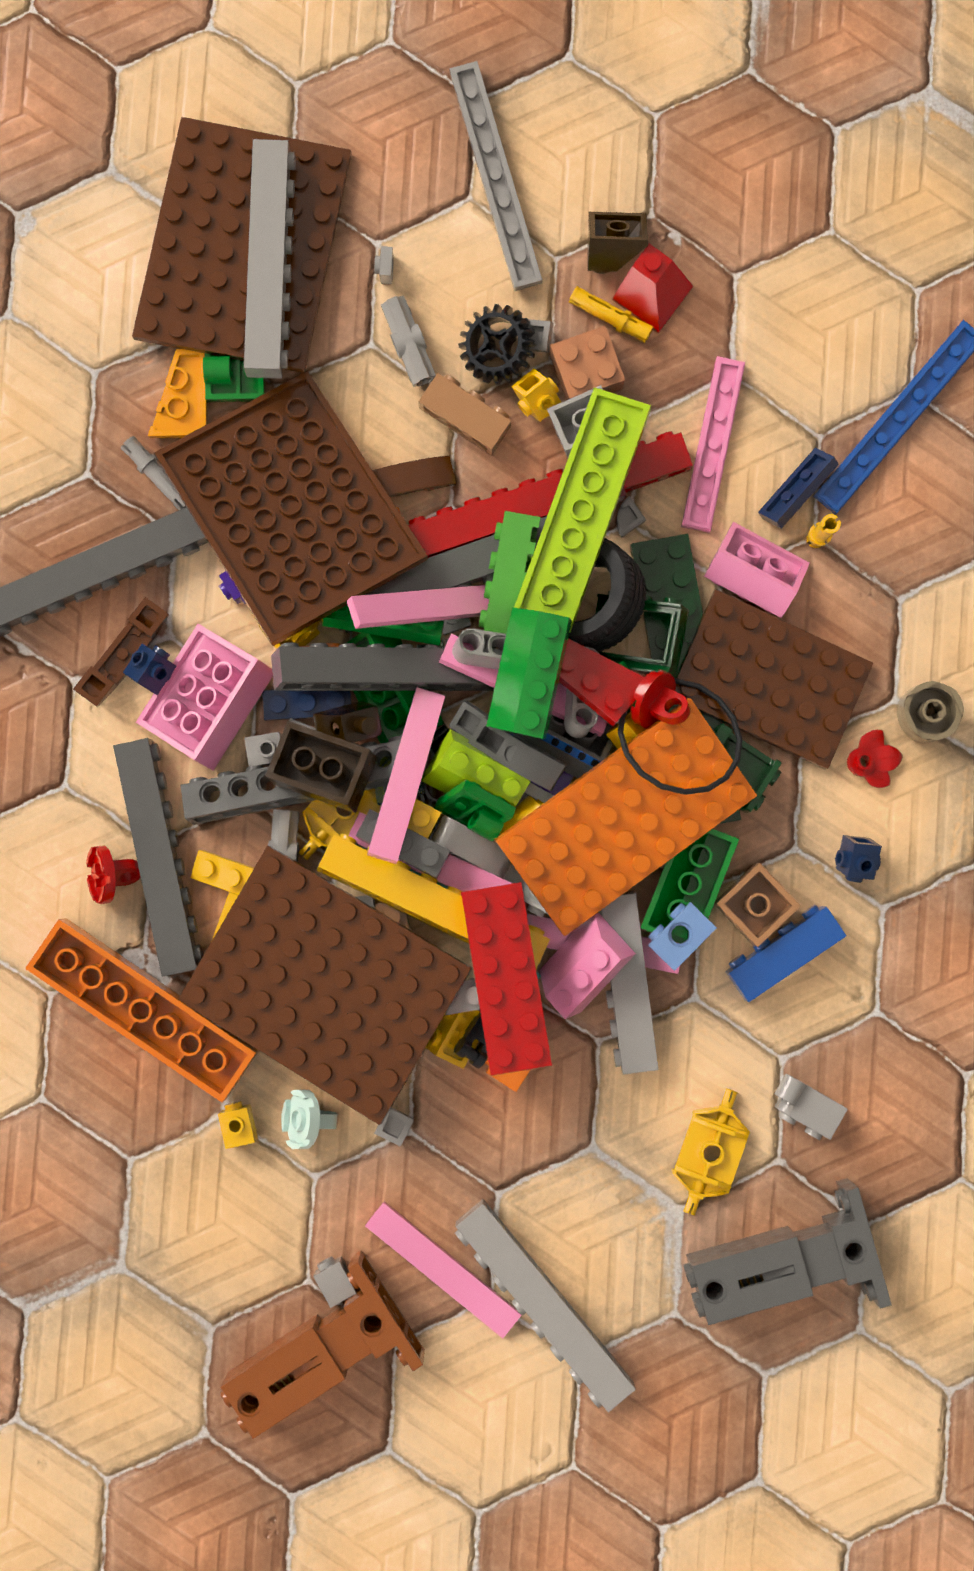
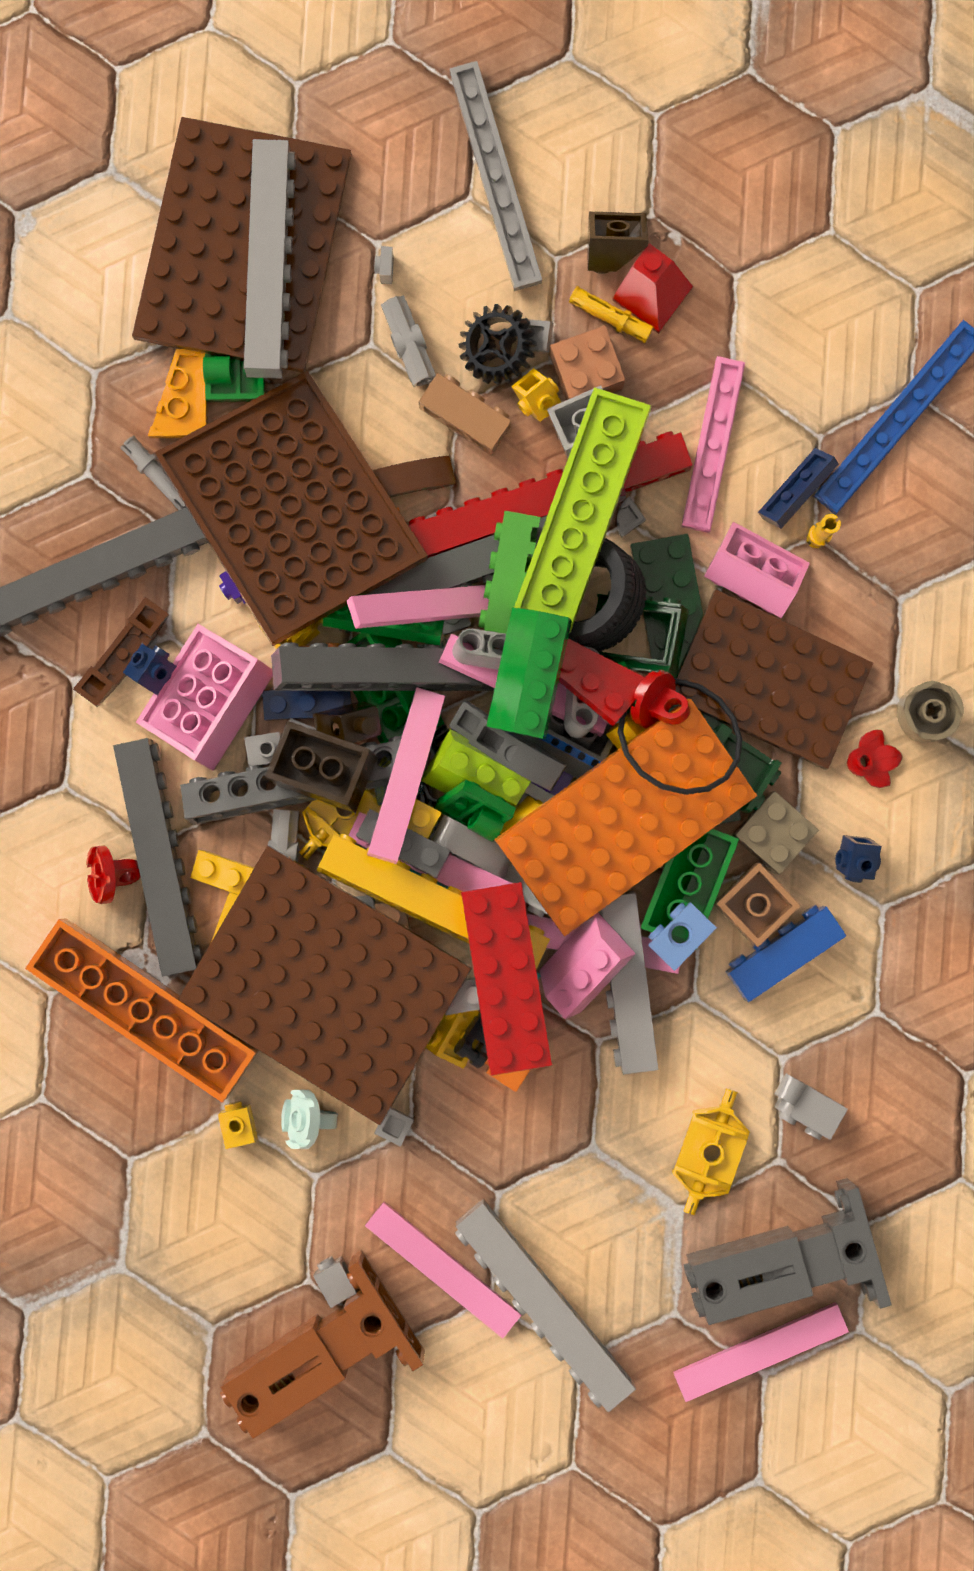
(760, 1352): none -> bright pink tile
(775, 833): none -> dark tan brick

